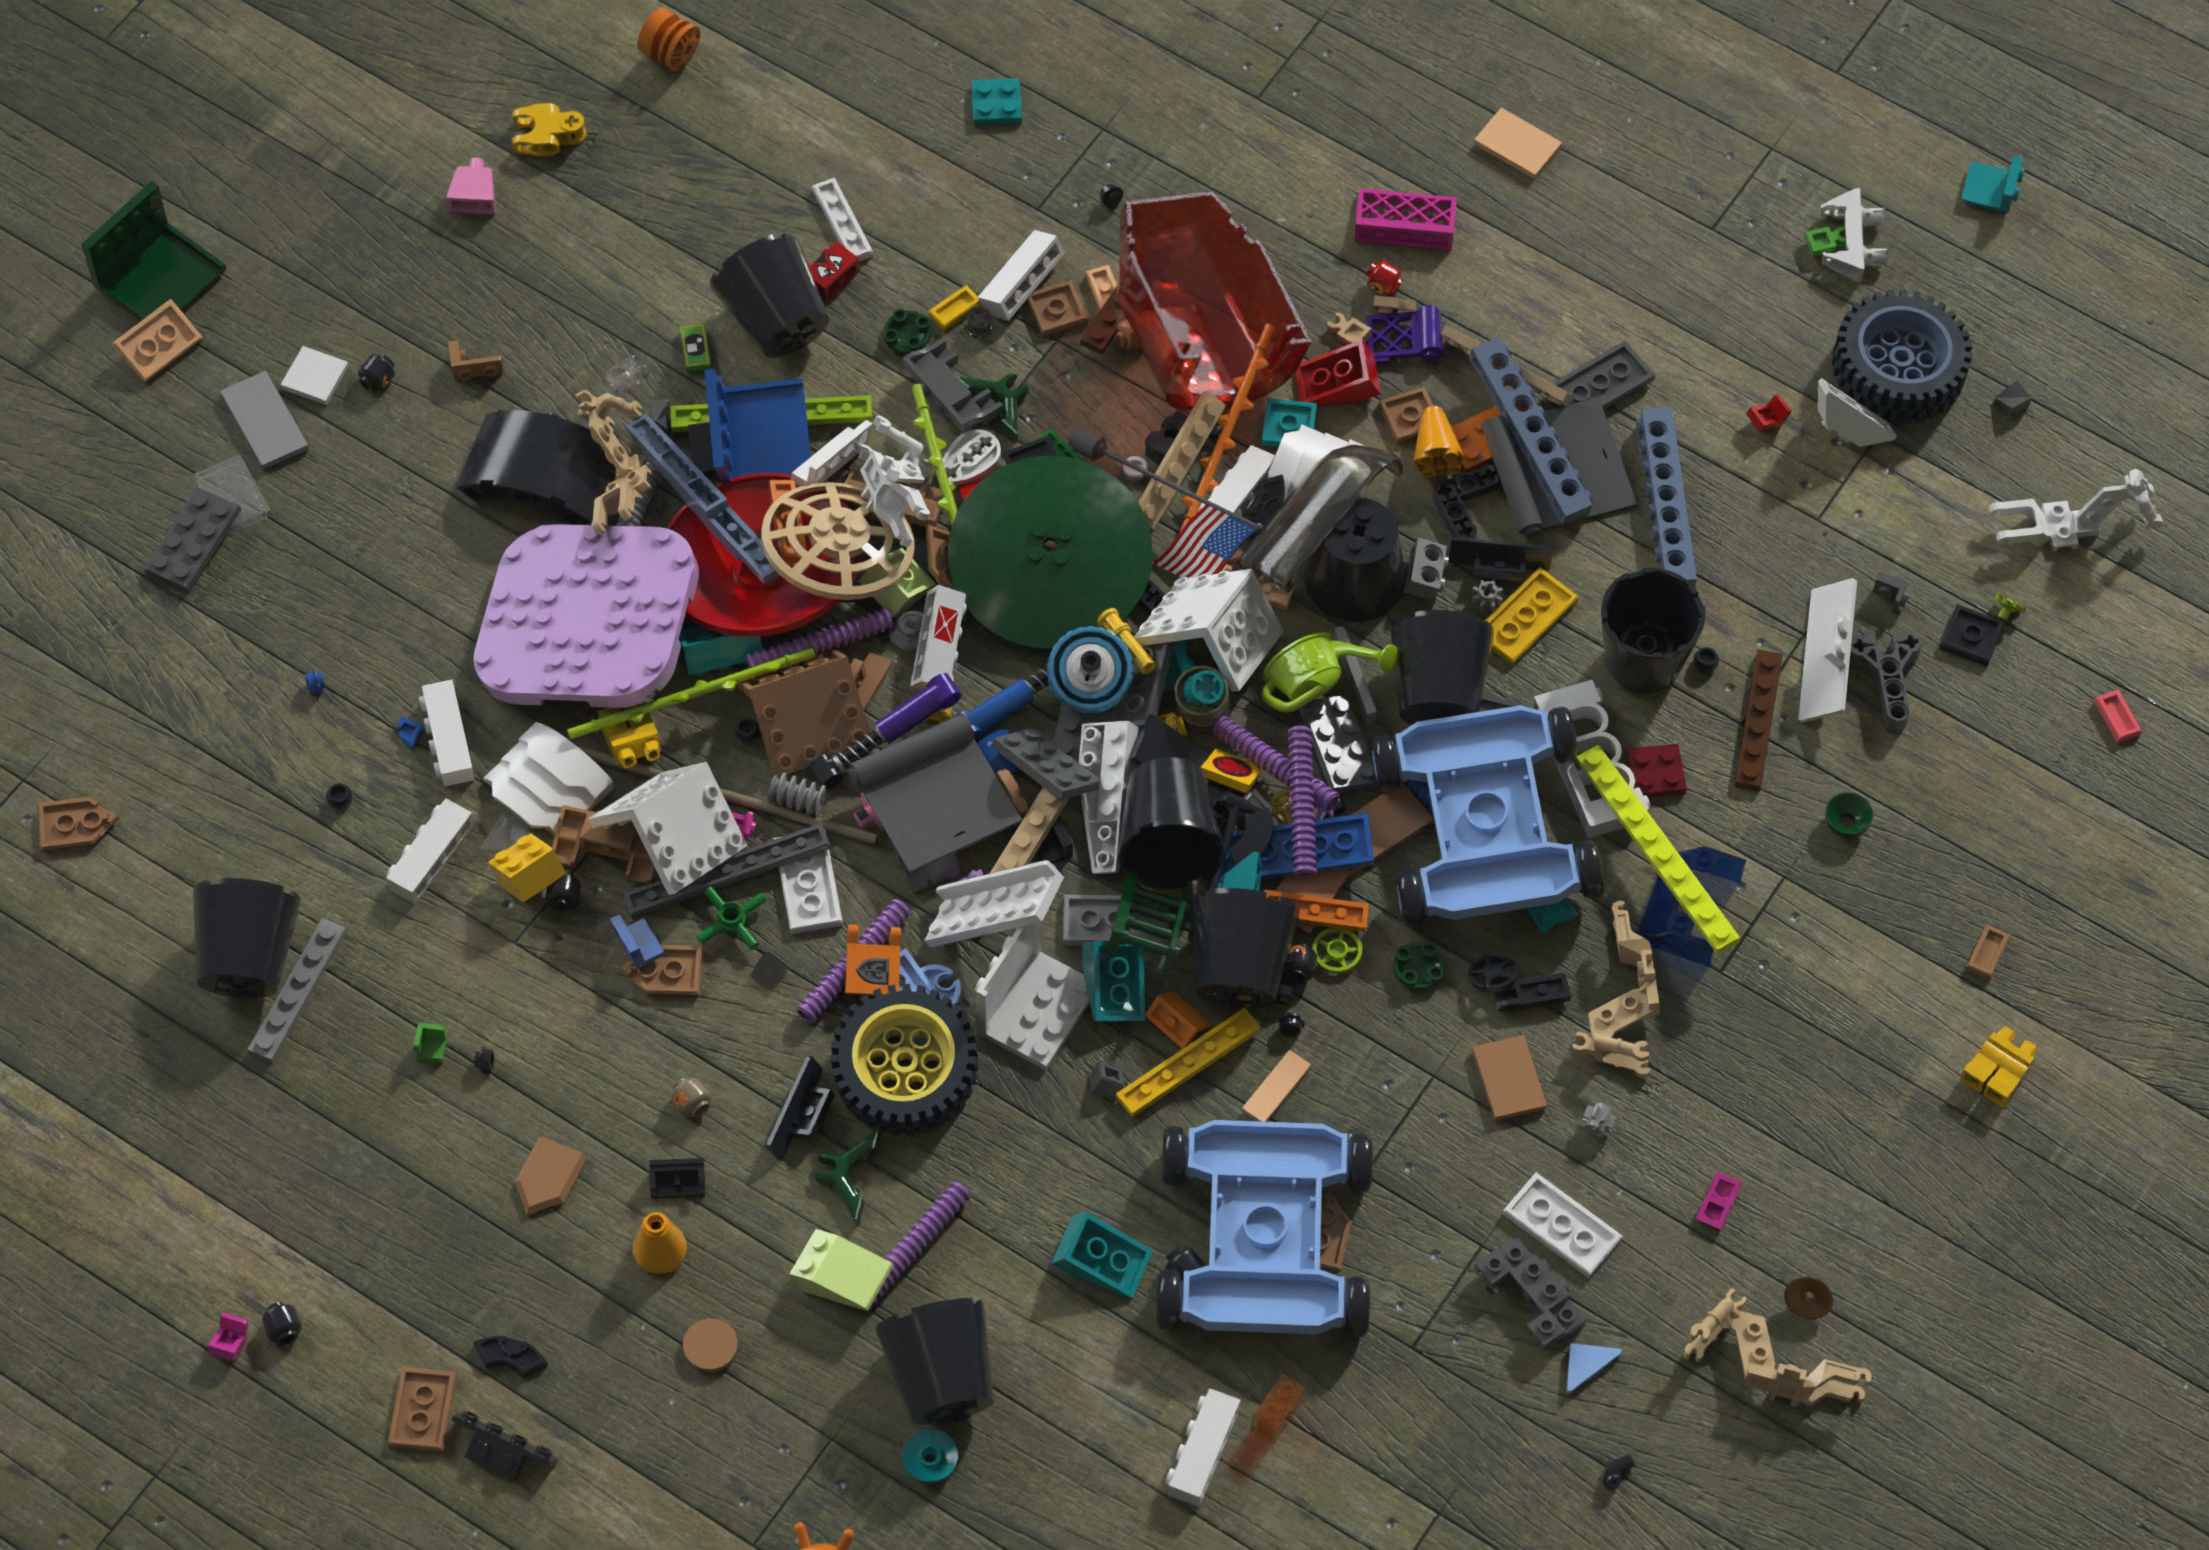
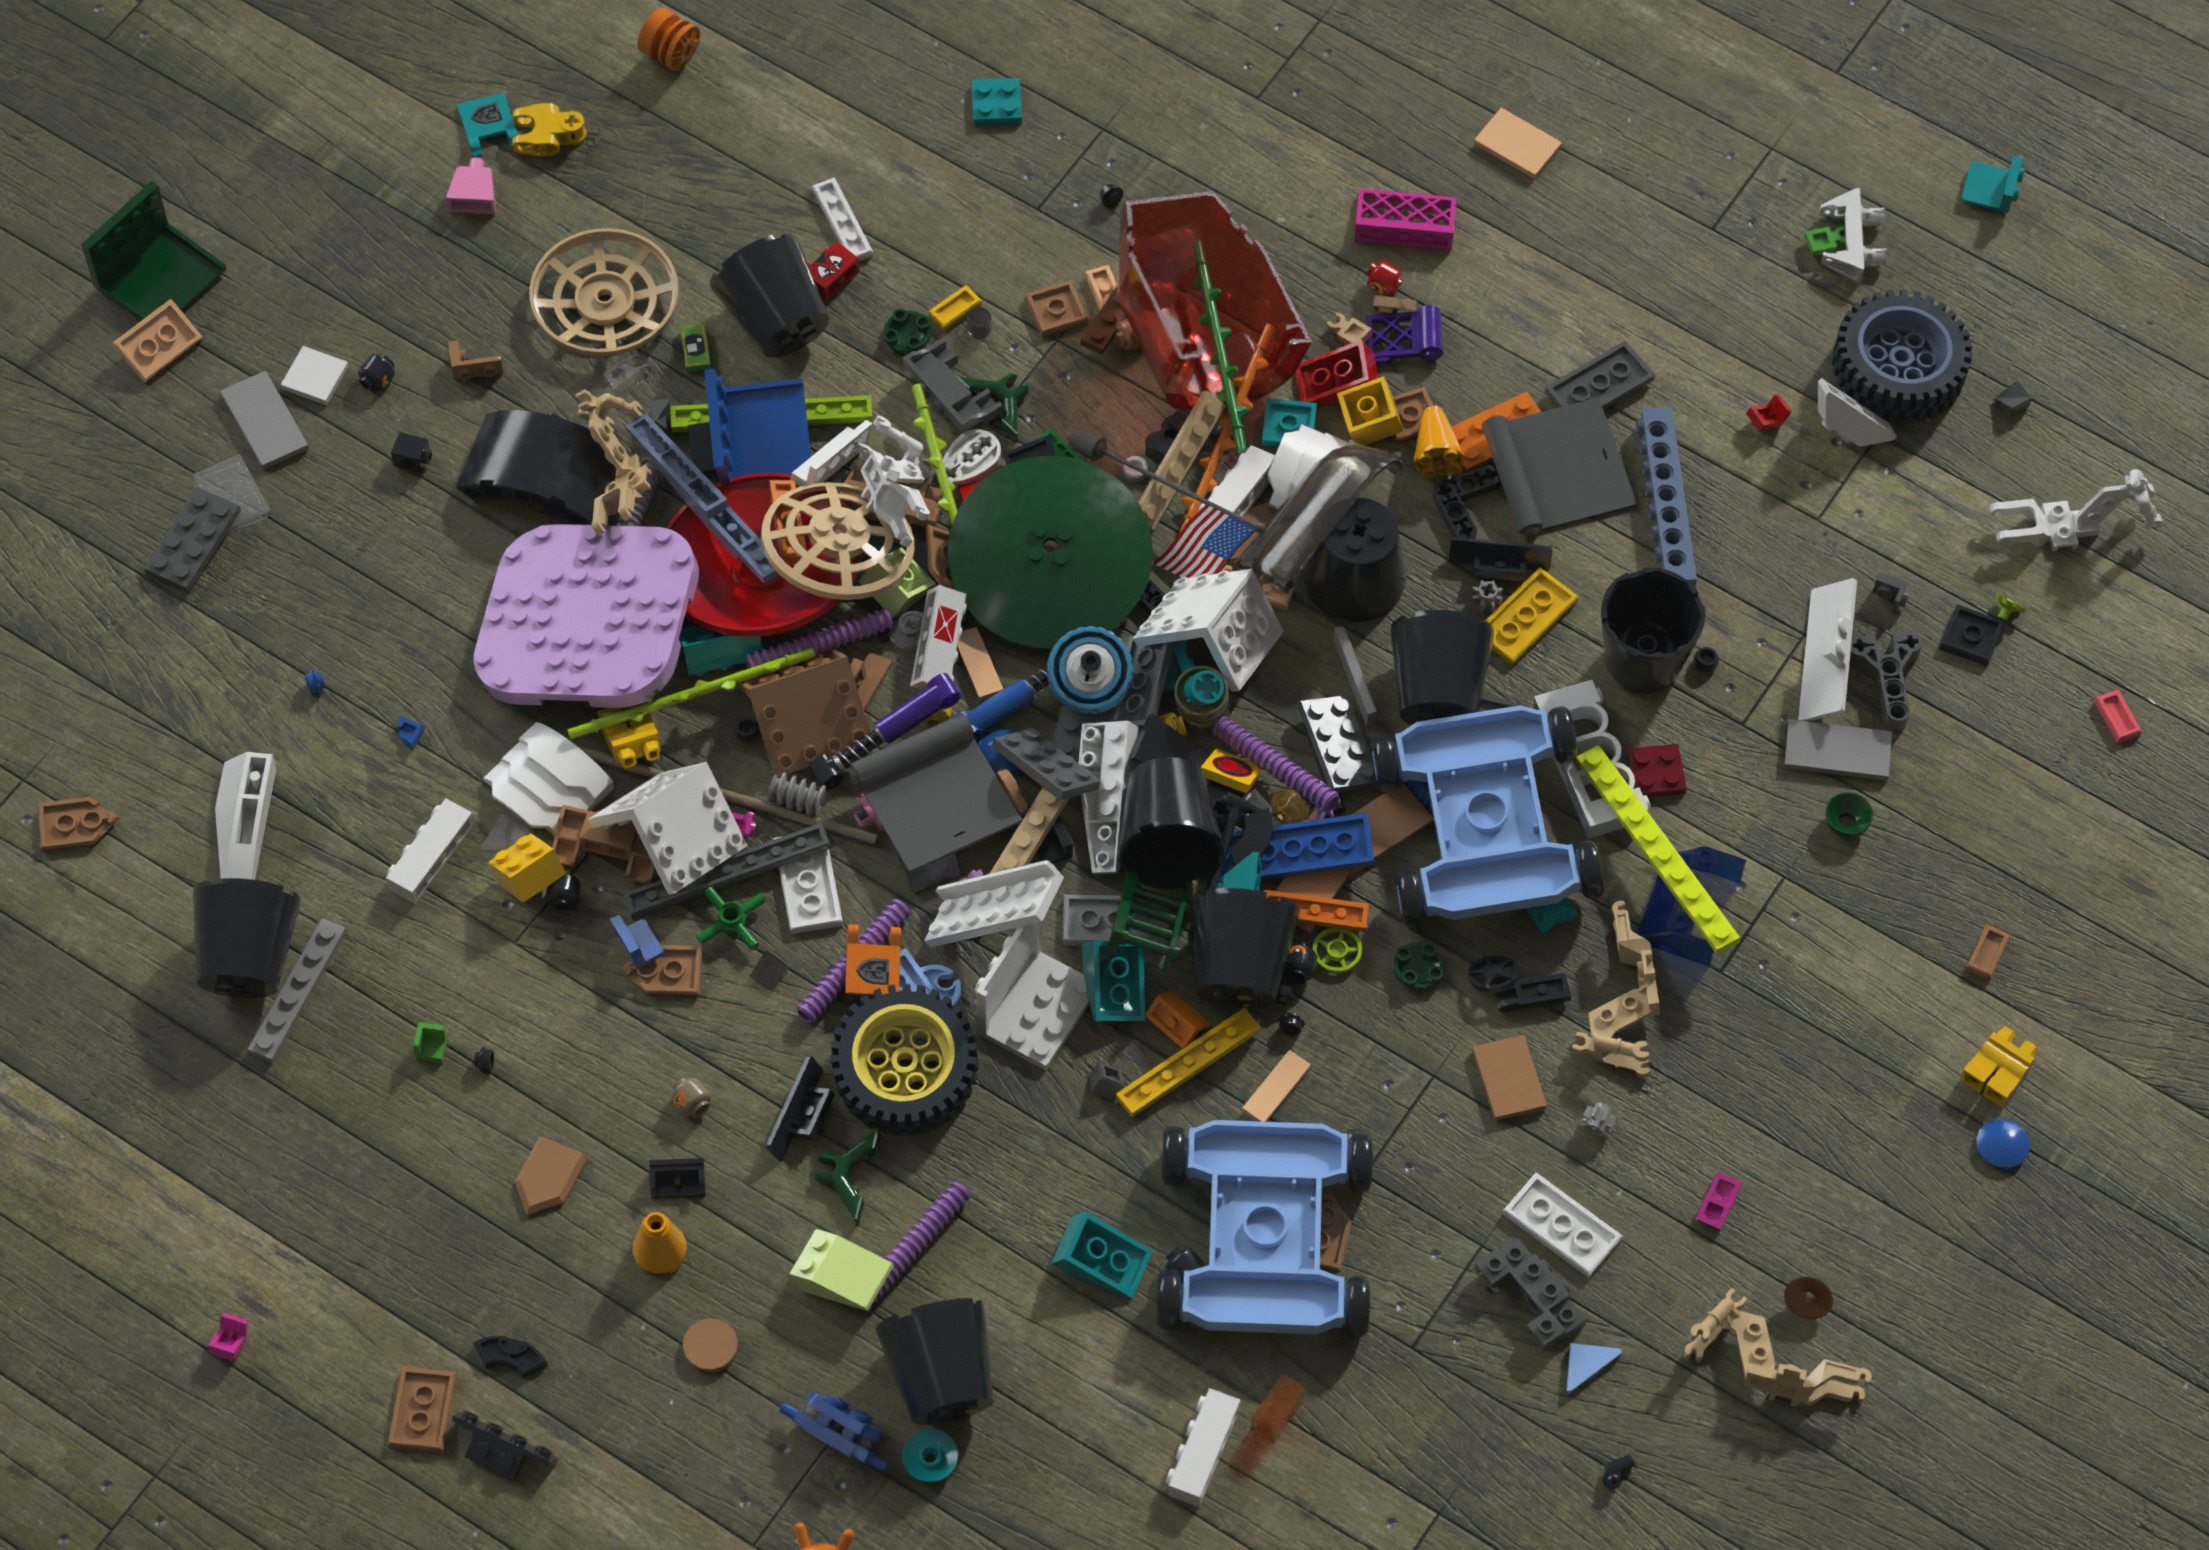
(243, 812): none -> white wedge
(281, 1323): black head -> none
(339, 796): black plate -> none
(411, 452): none -> black brick
(447, 732): white brick -> none
(486, 119): none -> teal flag
(604, 283): none -> tan dish
(822, 1427): none -> blue piece
(978, 664): none -> light nougat tile
(1021, 275): white brick -> none
(1123, 630): yellow pin -> none
(1219, 335): none -> green plant
(1269, 499): black tile -> none
(1302, 801): medium lavender piece -> none
(1312, 668): lime piece -> none
(1370, 411): none -> yellow brick
(1422, 568): light grey brick -> none
(1536, 382): tan plate -> none
(1565, 507): sand blue brick -> none
(1758, 720): reddish brown plate -> none
(1838, 749): none -> light grey tile
(2003, 1144): none -> blue dish

